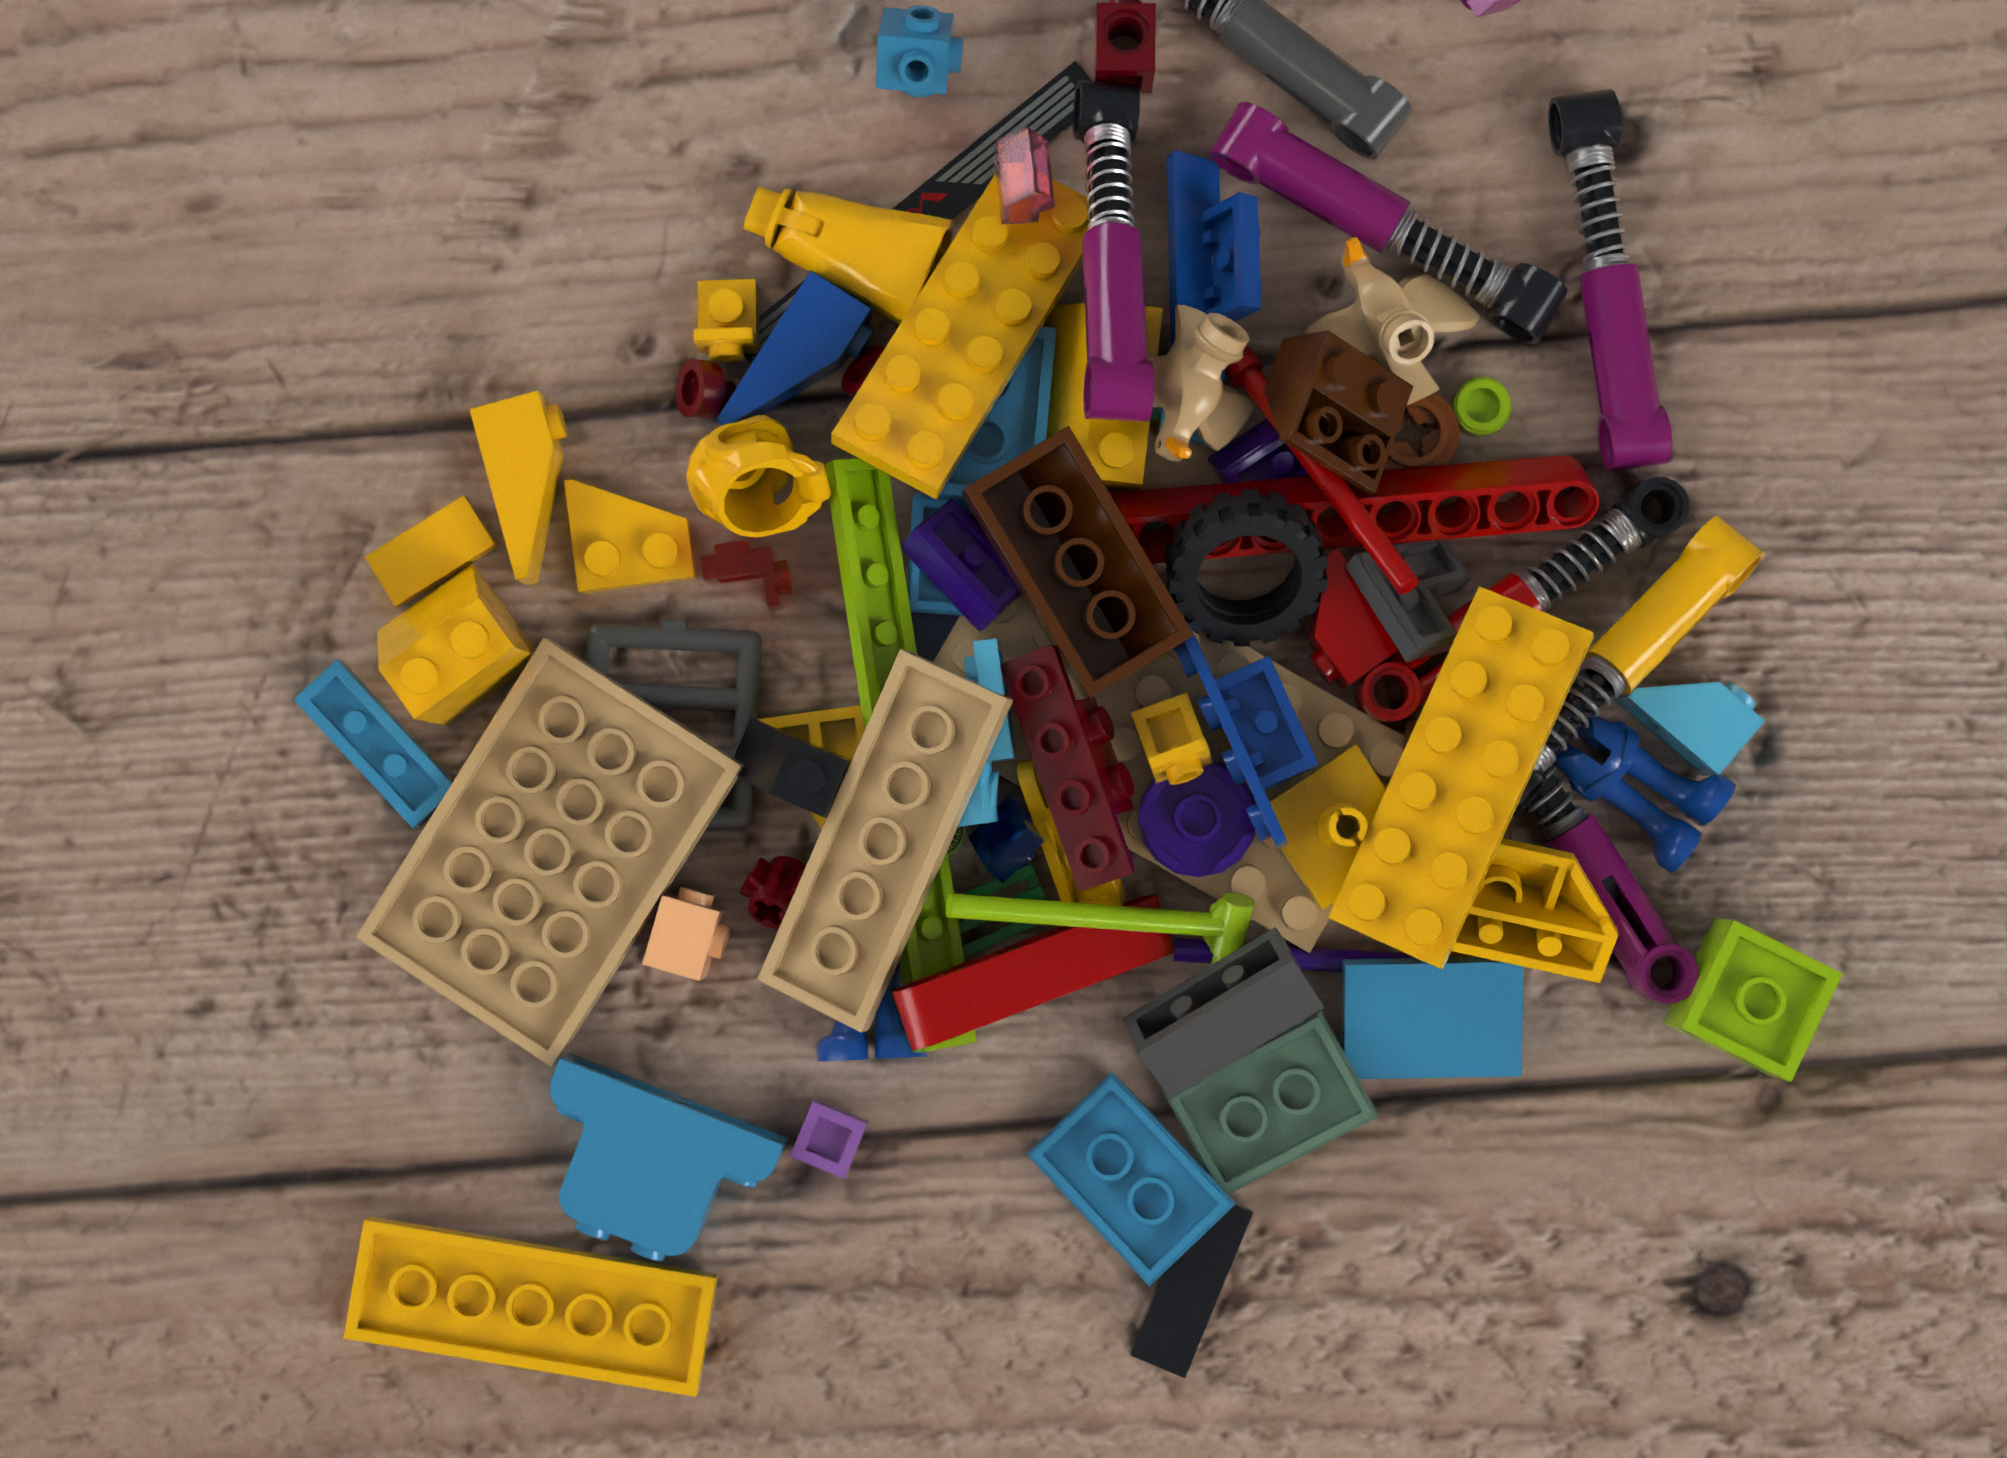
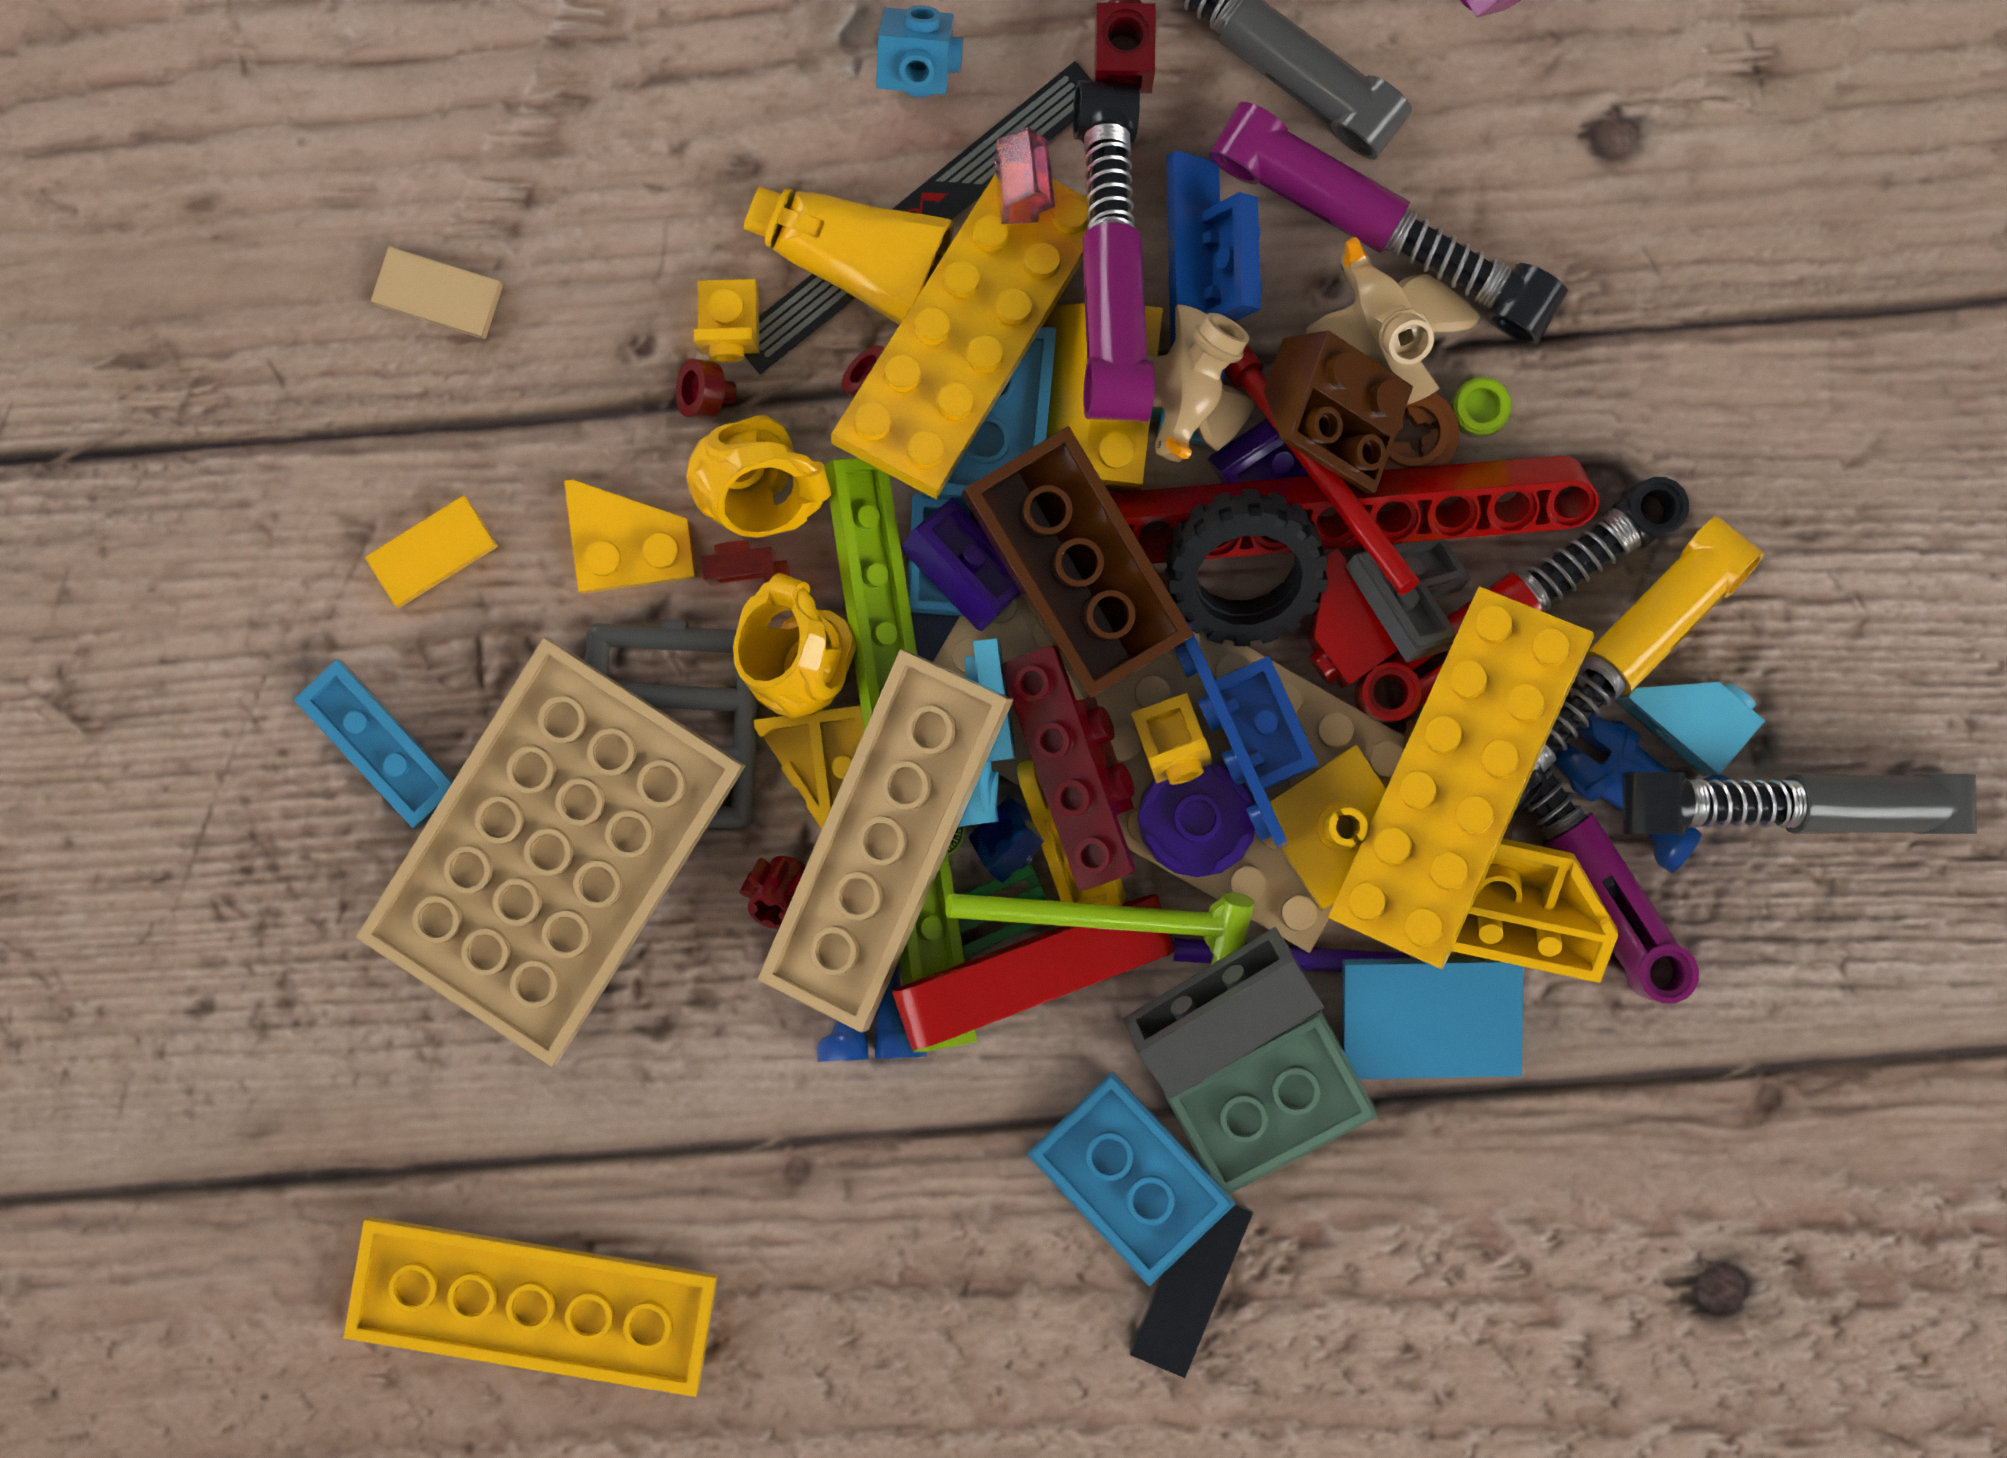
(437, 293): none -> tan tile
(452, 649): yellow slope -> none
(523, 468): yellow slope -> none
(650, 1158): dark azure brick -> none
(687, 934): light nougat brick -> none
(790, 767): black slope -> none
(793, 666): none -> yellow helmet
(803, 348): blue slope -> none
(829, 1138): medium lavender plate -> none
(1632, 422): piece -> none
(1754, 999): lime container -> none
(1802, 803): none -> piece

